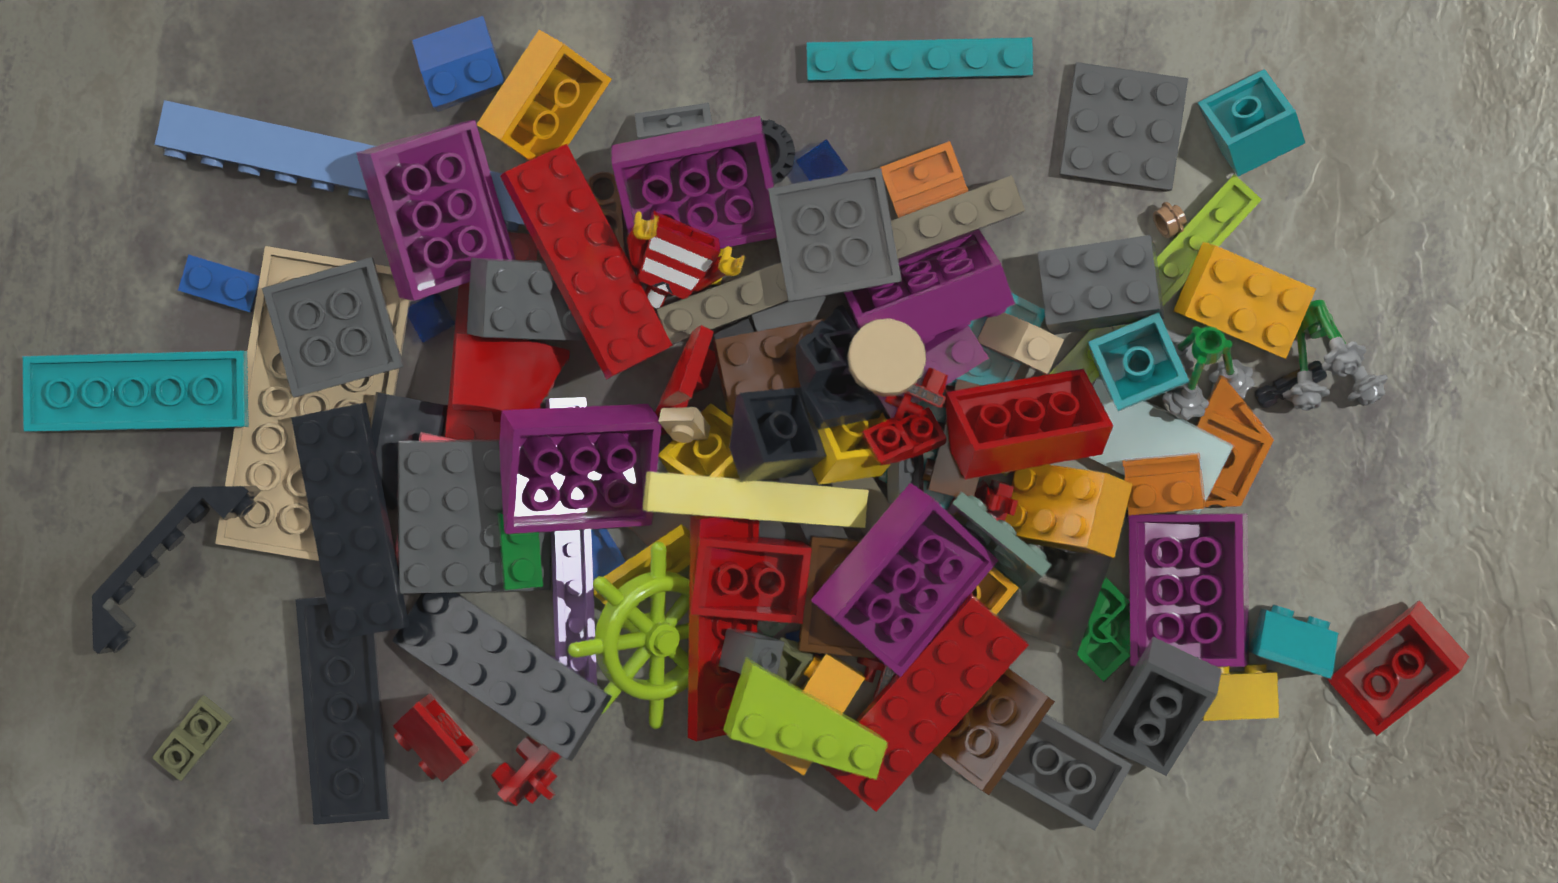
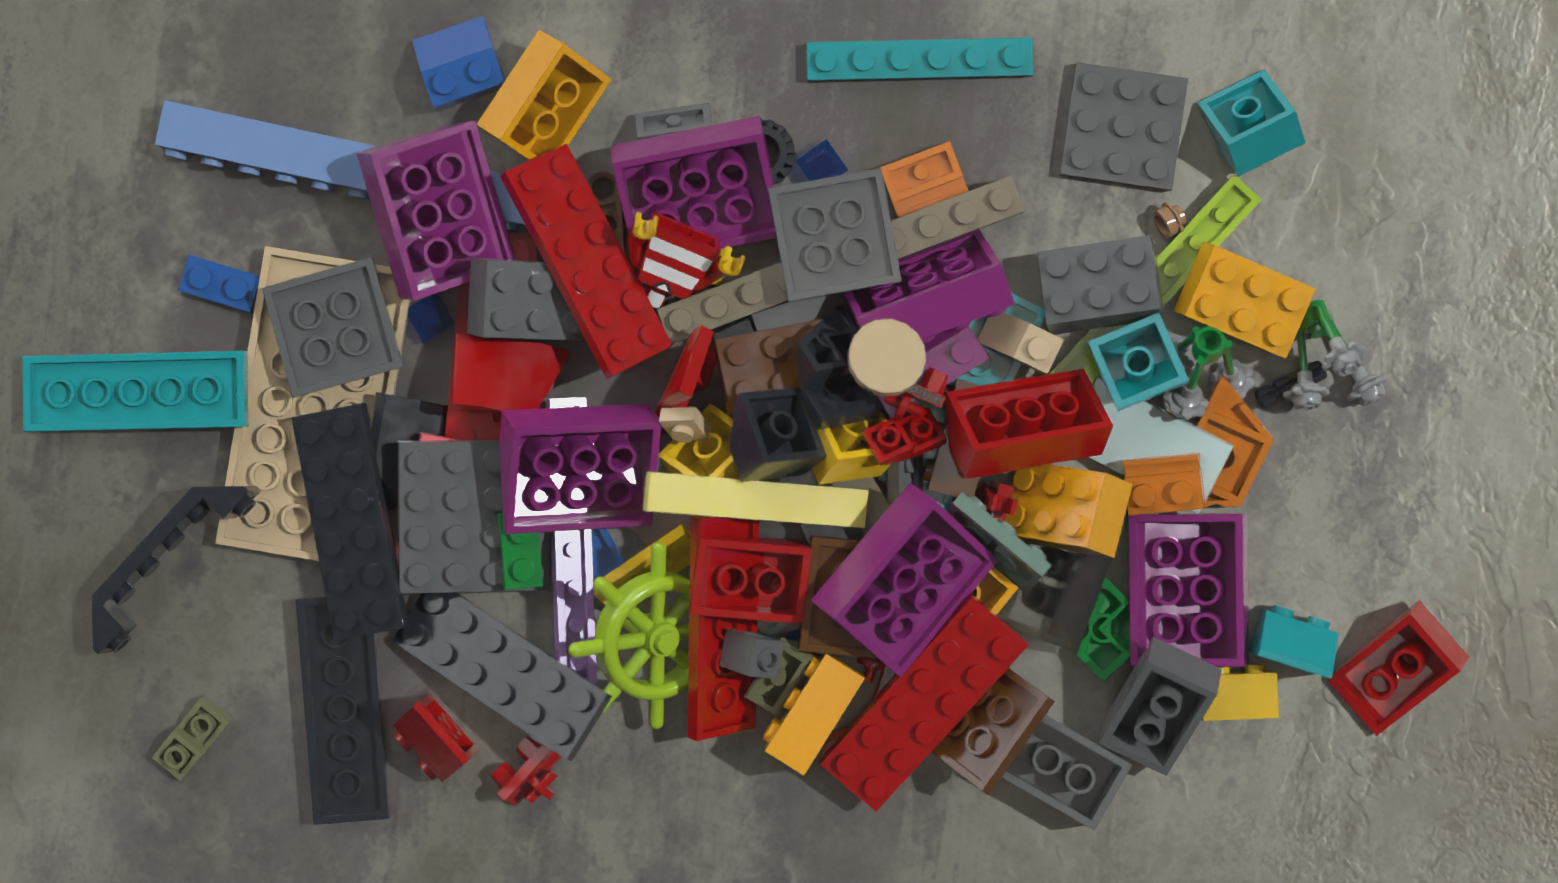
(793, 722): lime wedge -> none

